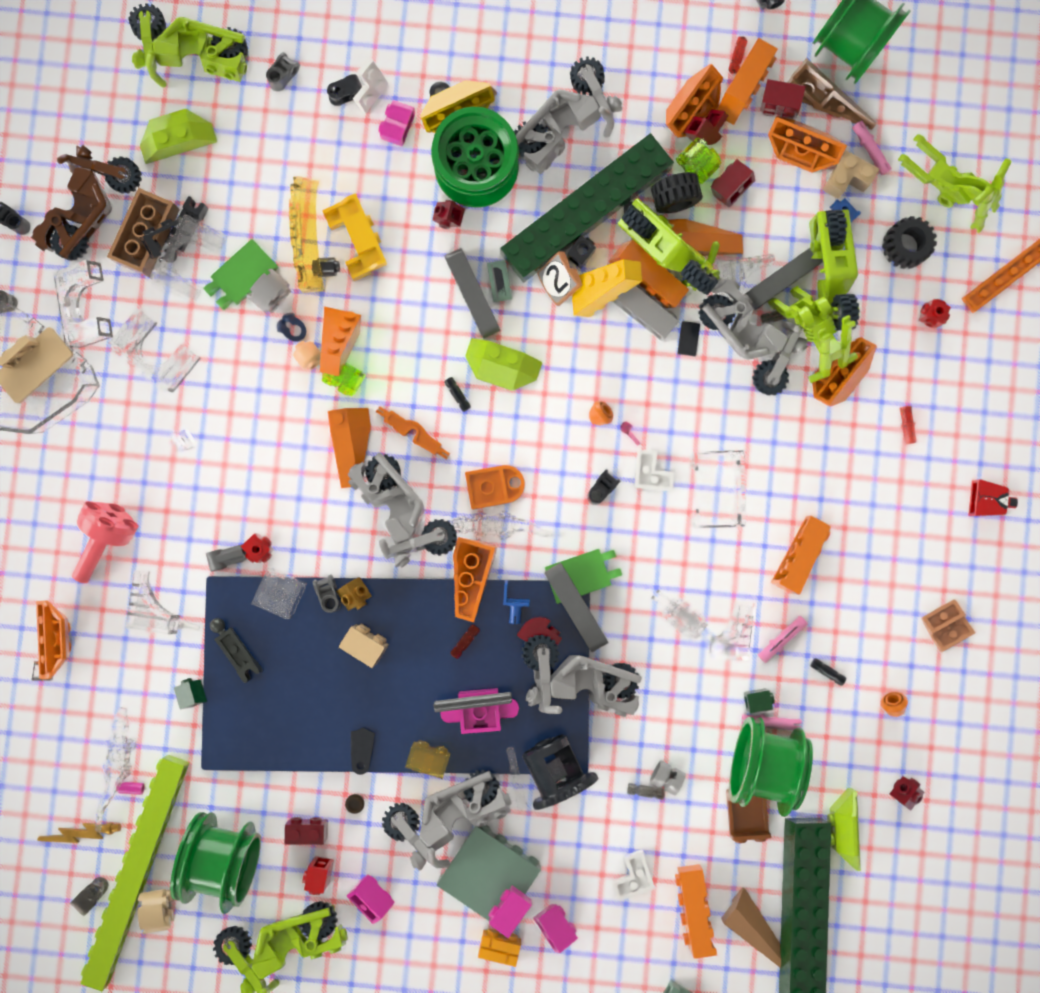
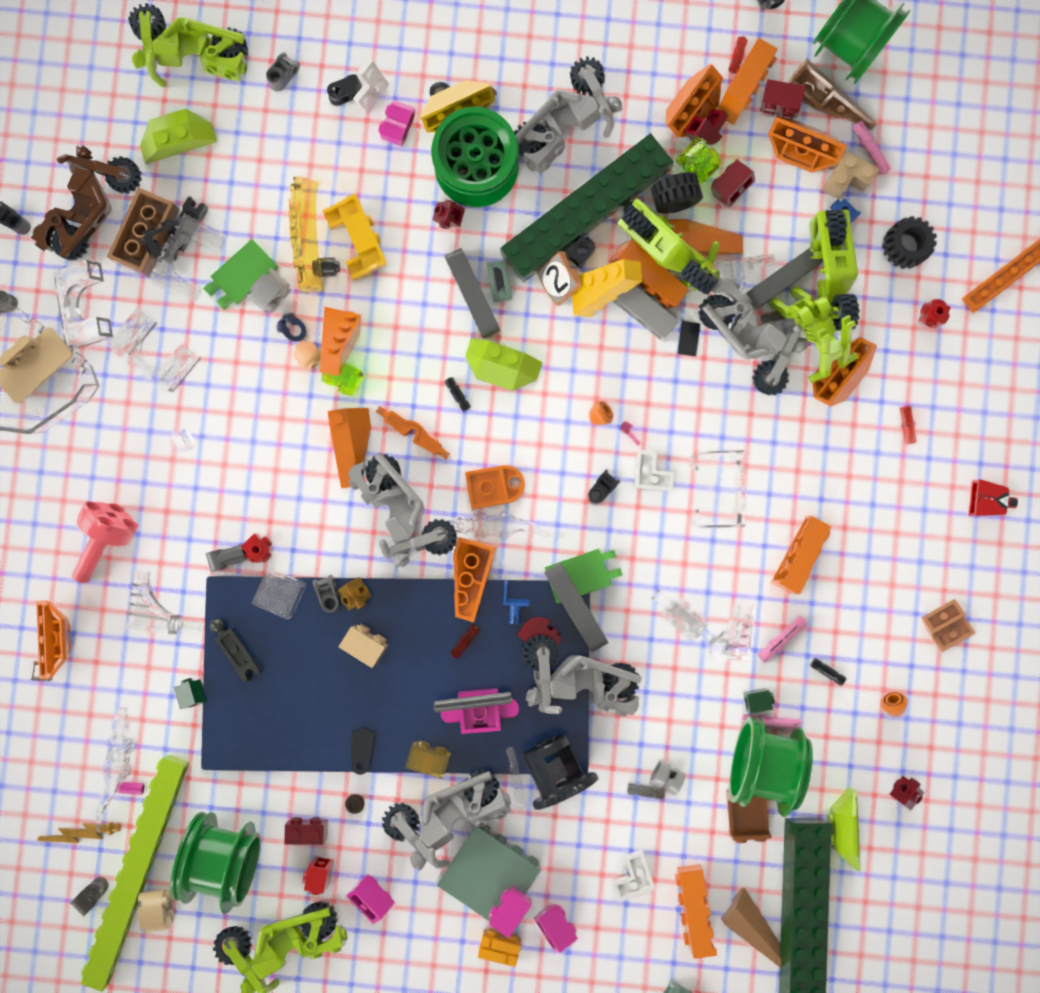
(957, 186): lime piece -> none

